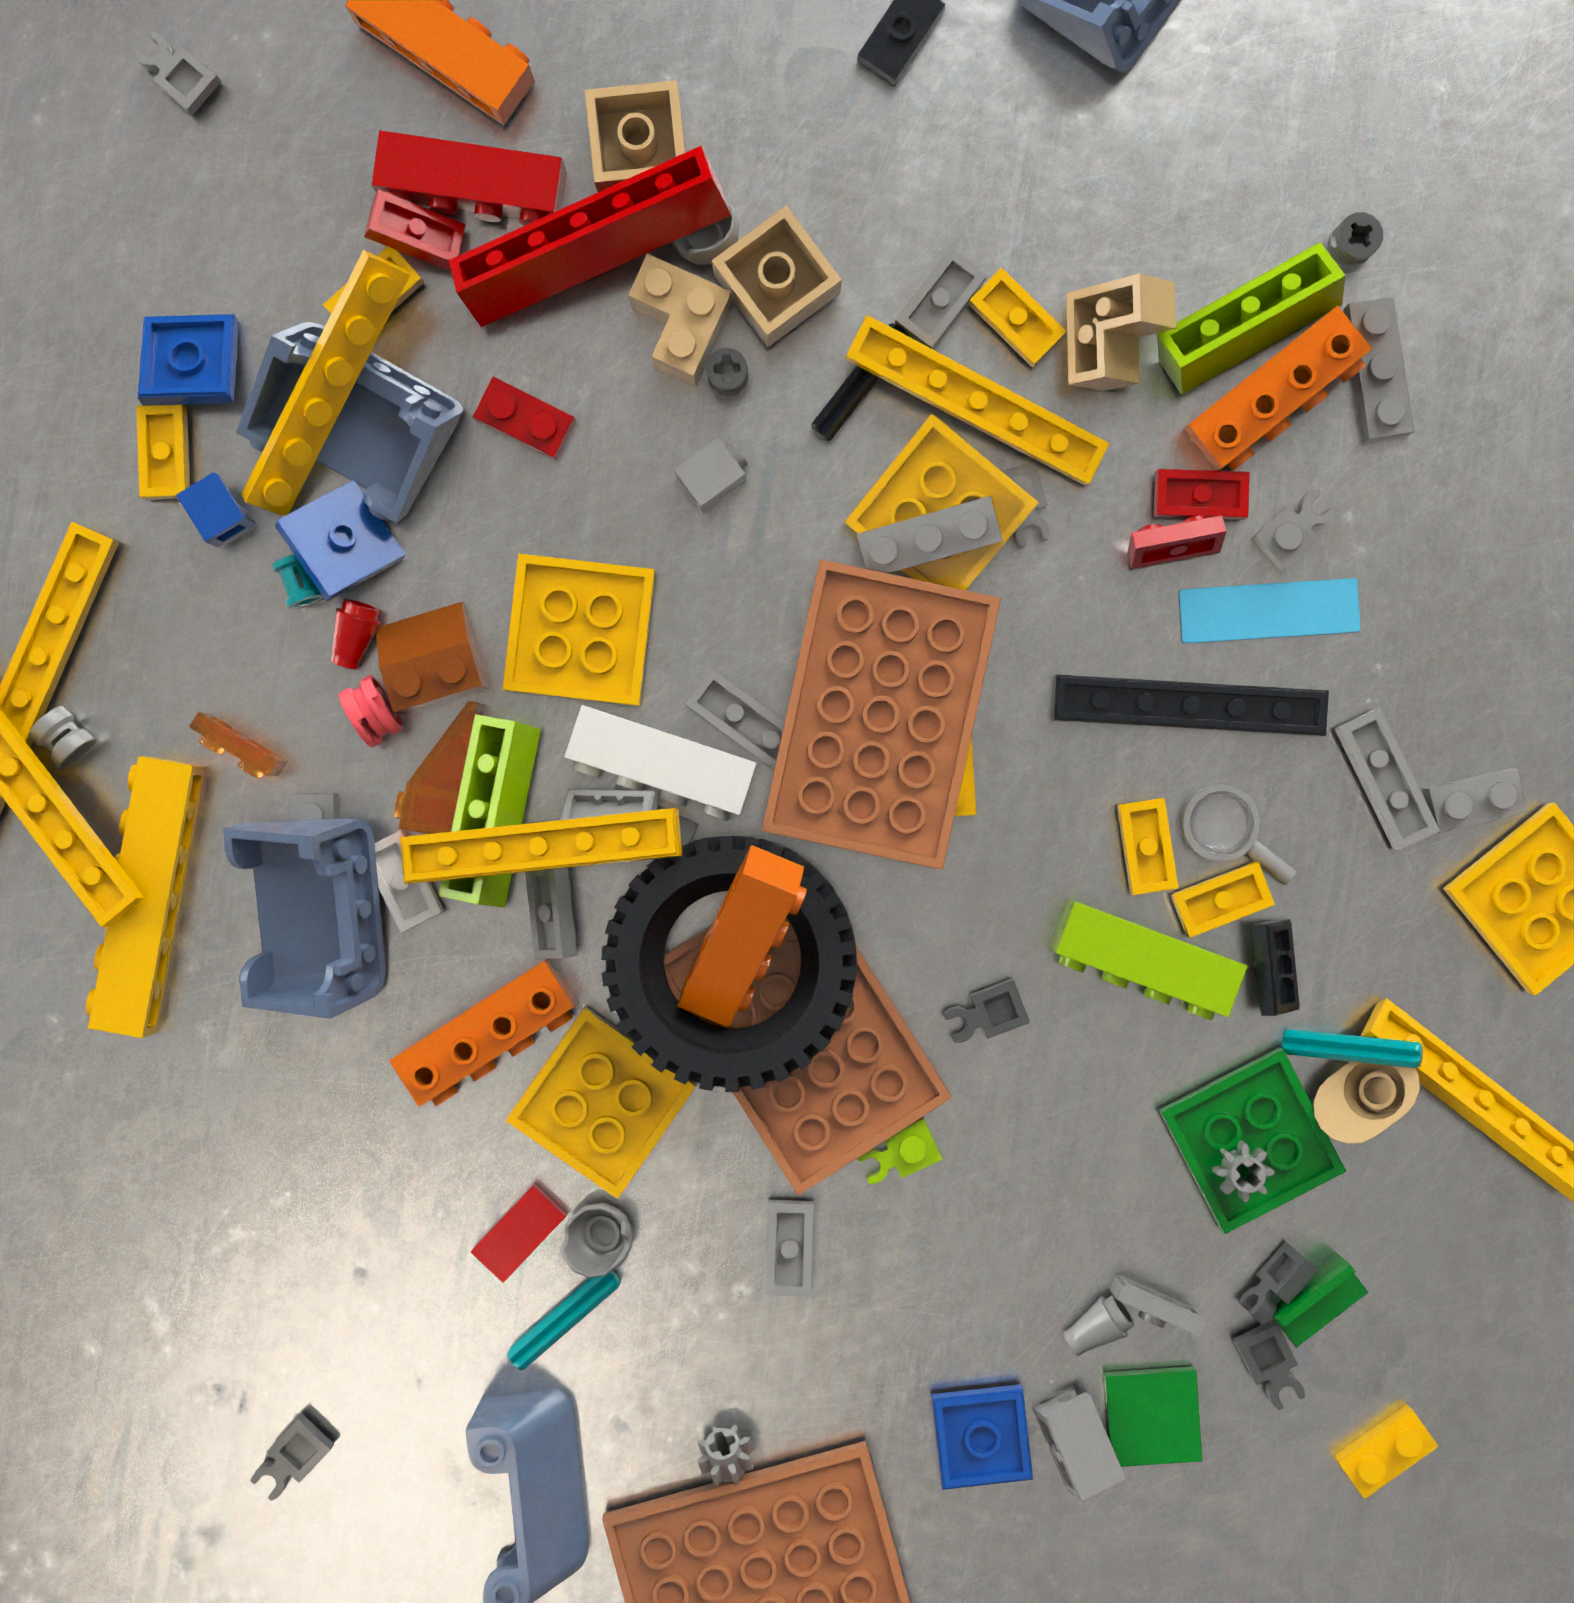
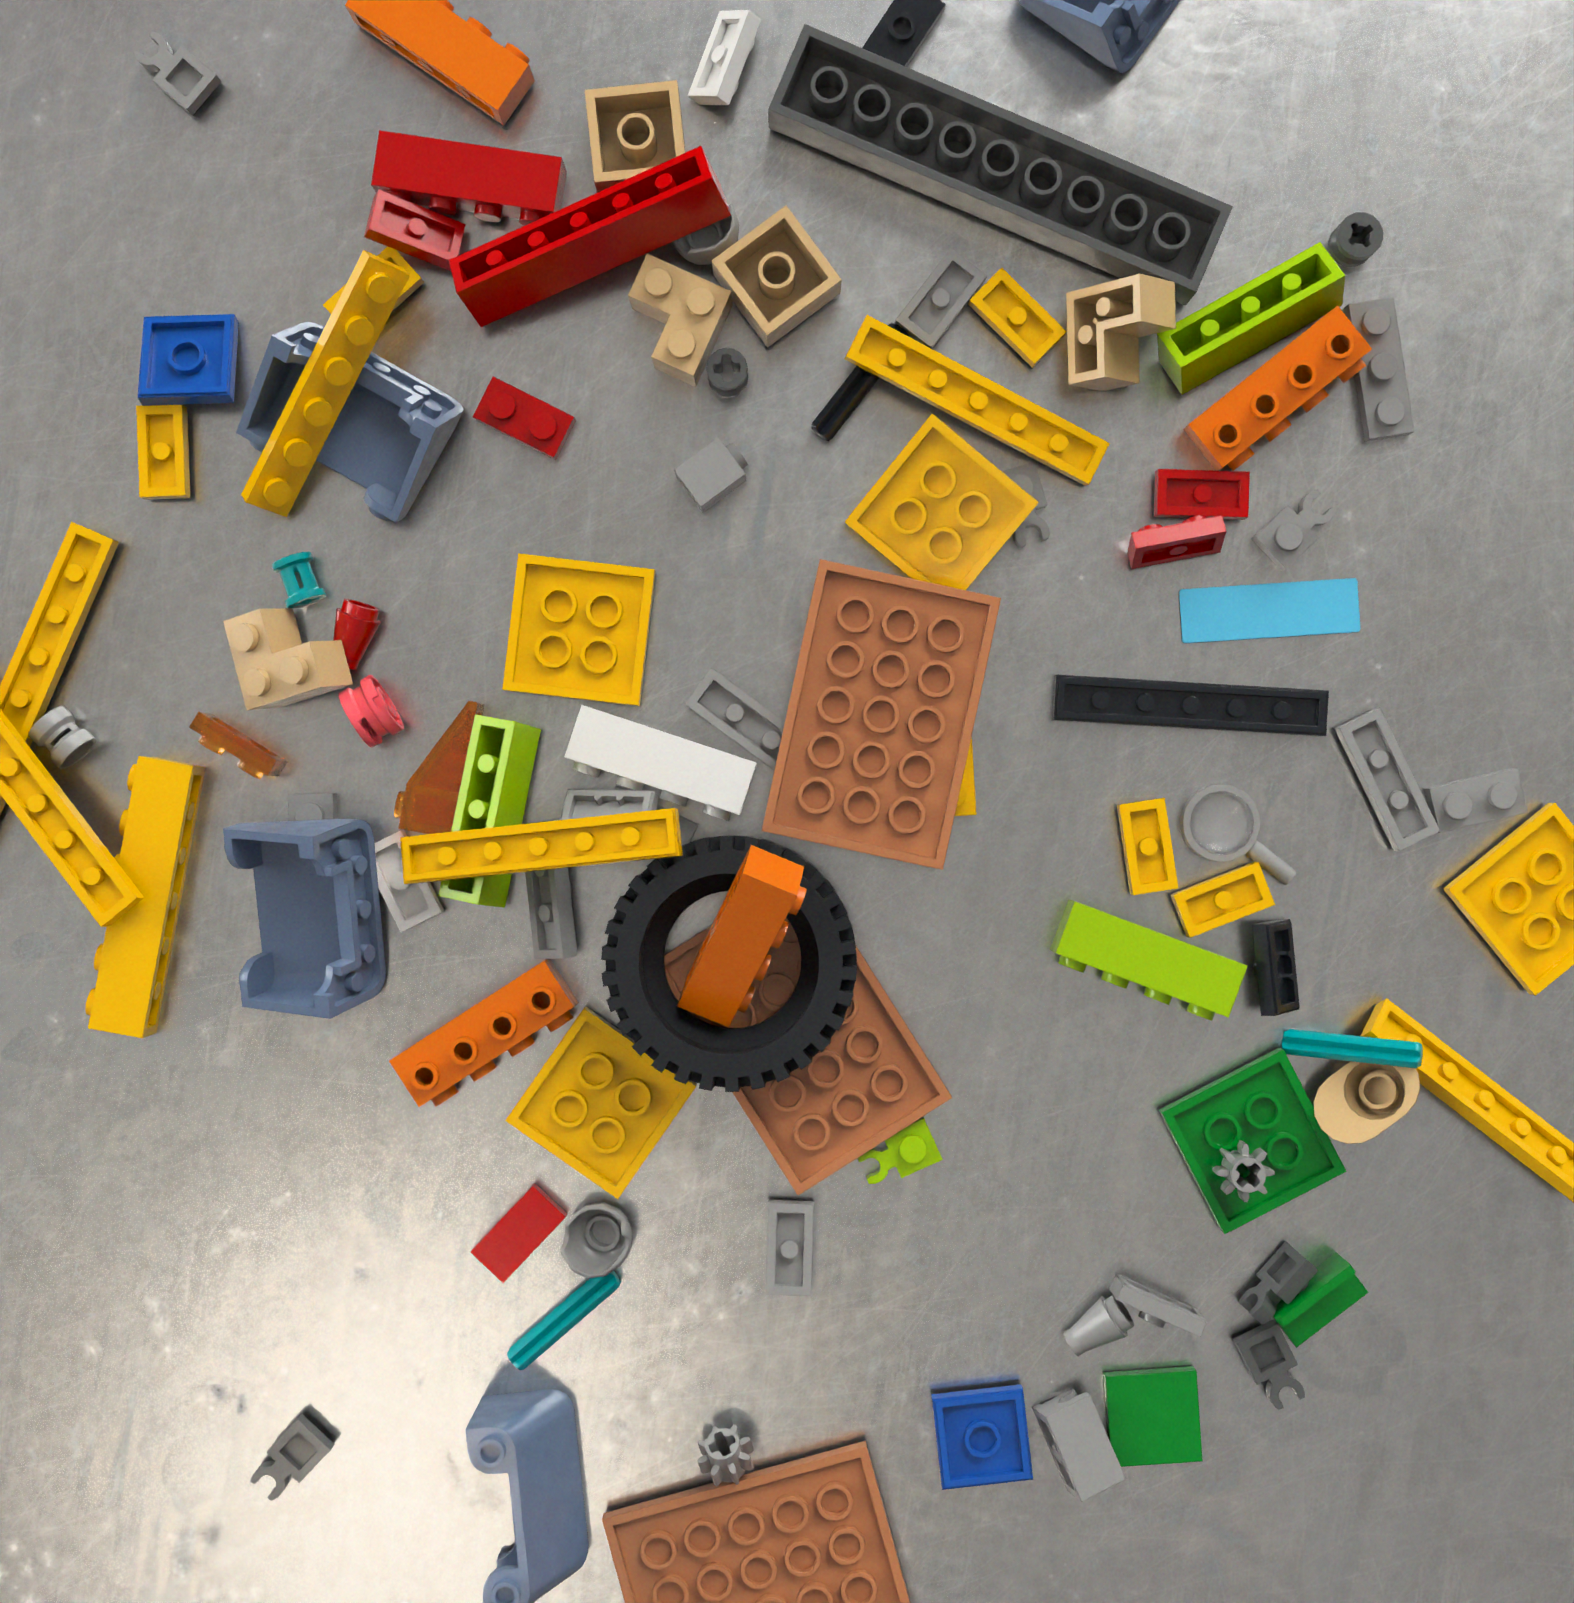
(215, 510): blue panel -> none
(275, 664): none -> tan brick
(339, 540): plate -> none
(429, 659): dark orange slope -> none
(724, 57): none -> white plate
(930, 536): light grey plate -> none
(994, 1009): dark grey plate -> none
(995, 163): none -> dark grey brick
(1385, 1451): yellow plate -> none

